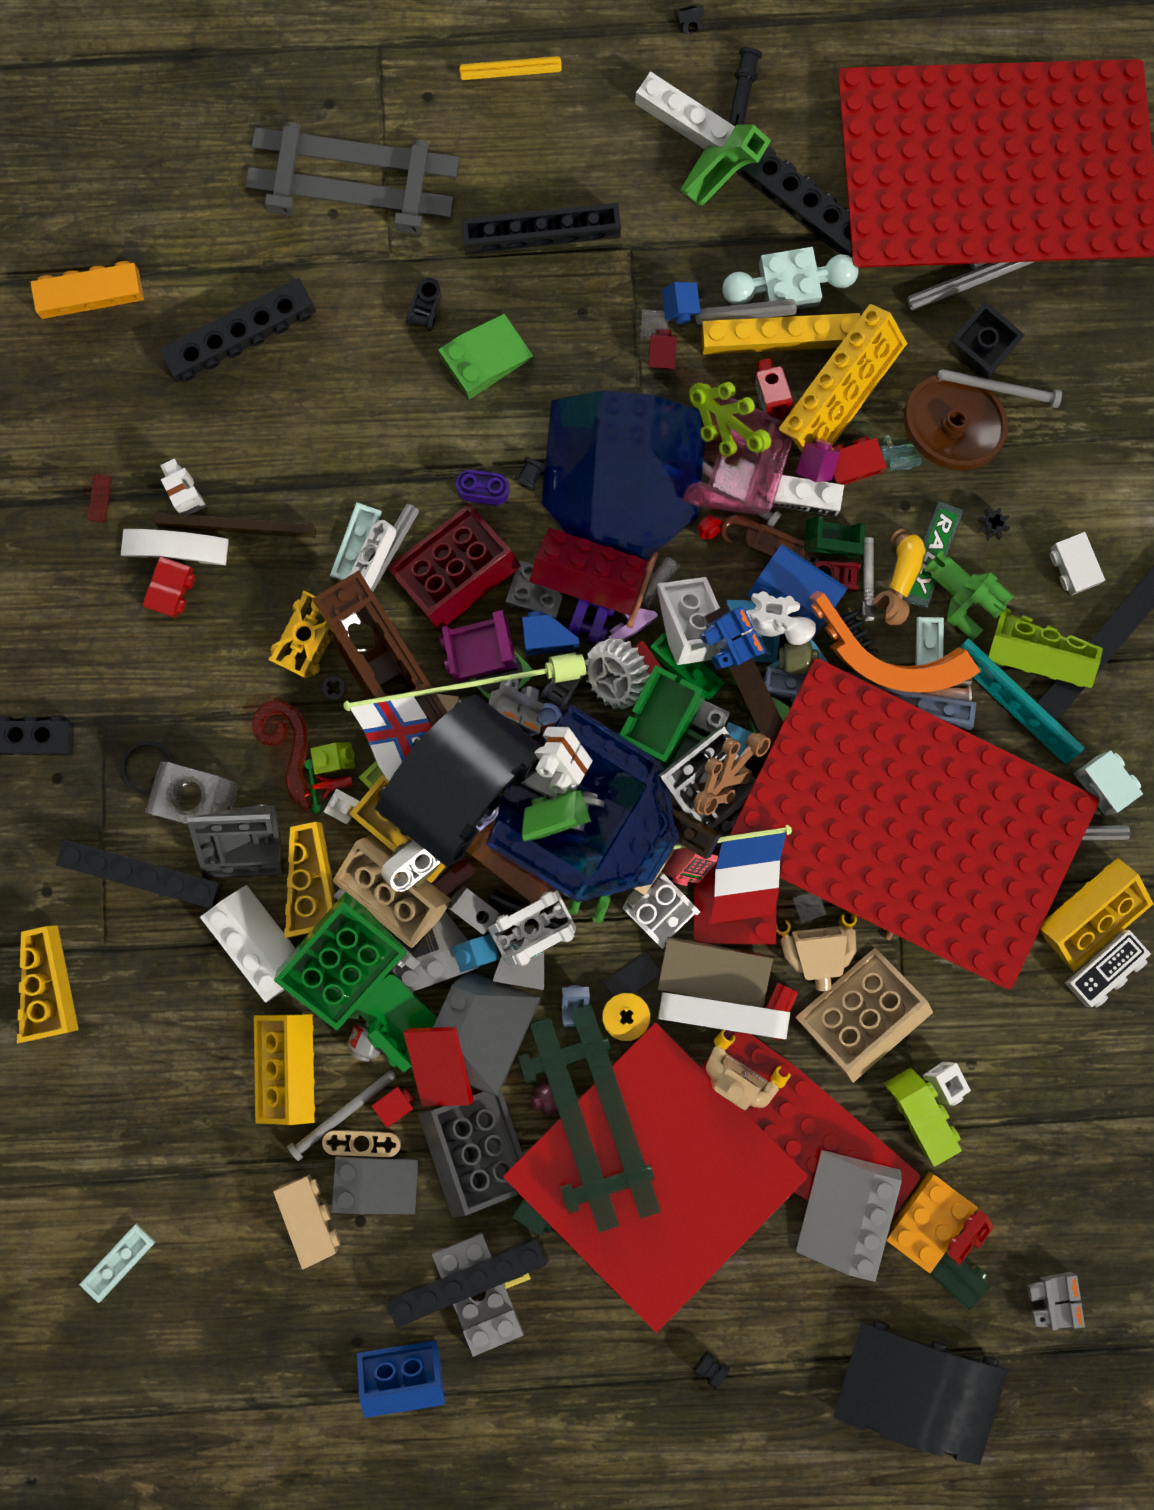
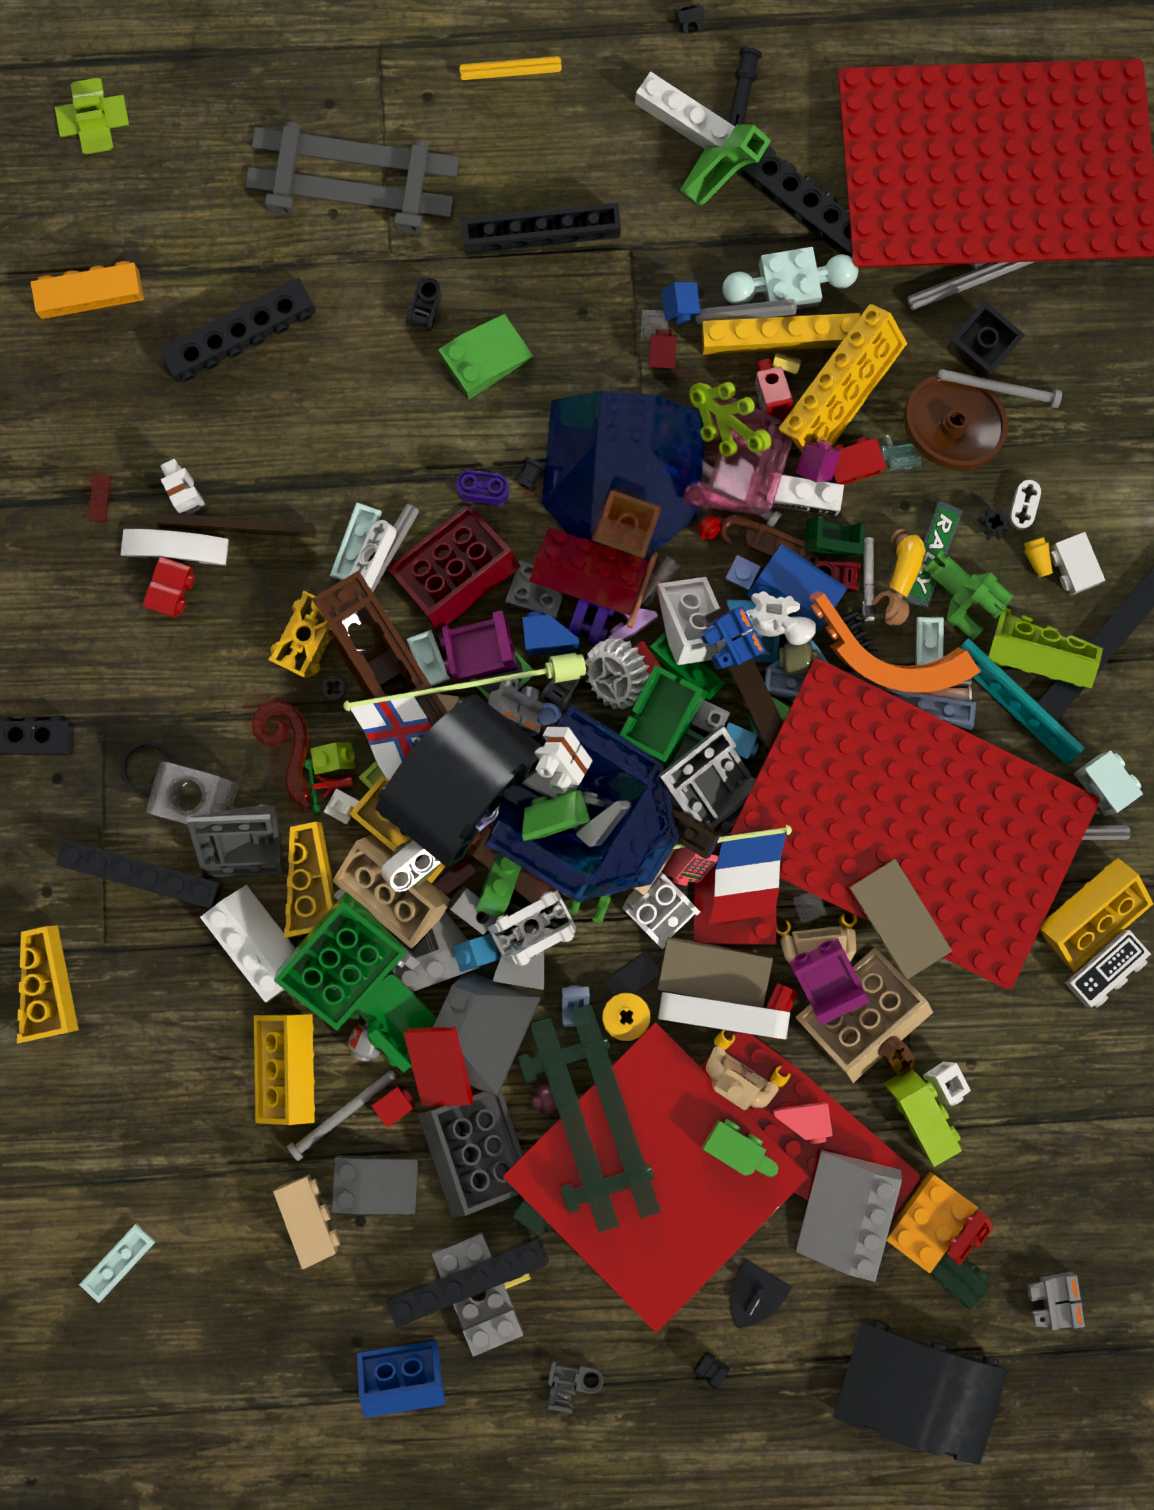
(87, 118): none -> lime piece
(381, 1150): tan beam -> none
(428, 657): none -> light aqua plate
(498, 886): none -> bright green hinge
(565, 1382): none -> dark grey piece
(601, 826): none -> light grey slope
(626, 524): none -> clear orange slope
(731, 773): medium nougat plant -> none
(737, 1150): none -> bright green hinge
(742, 573): none -> light blue plate
(756, 1295): none -> black shield
(787, 363): none -> light yellow tile
(807, 1120): none -> coral slope
(829, 981): none -> magenta panel
(897, 1055): none -> reddish brown beam
(900, 919): none -> dark tan tile
(1018, 503): none -> white beam
(1039, 556): none -> yellow cone

